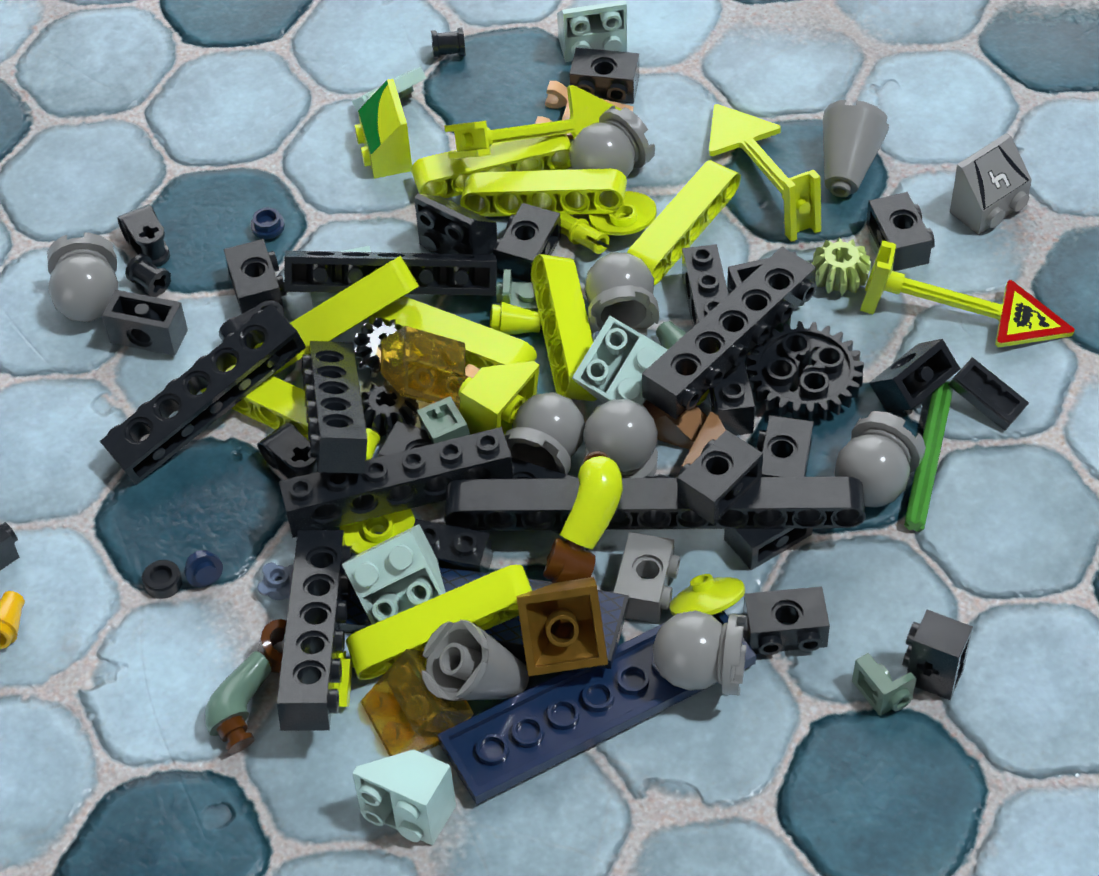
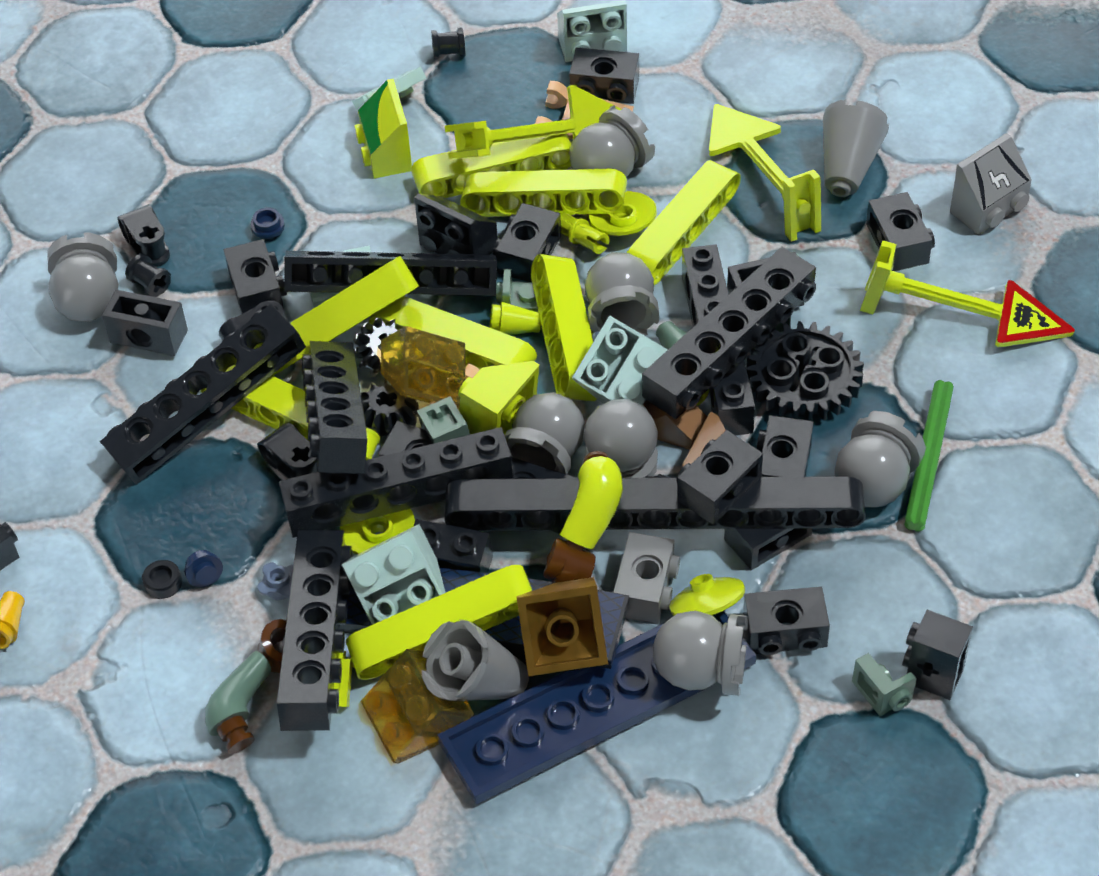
(407, 794): light aqua slope -> none
(841, 266): yellowish green gear -> none
(915, 376): black brick -> none
(988, 393): black plate -> none

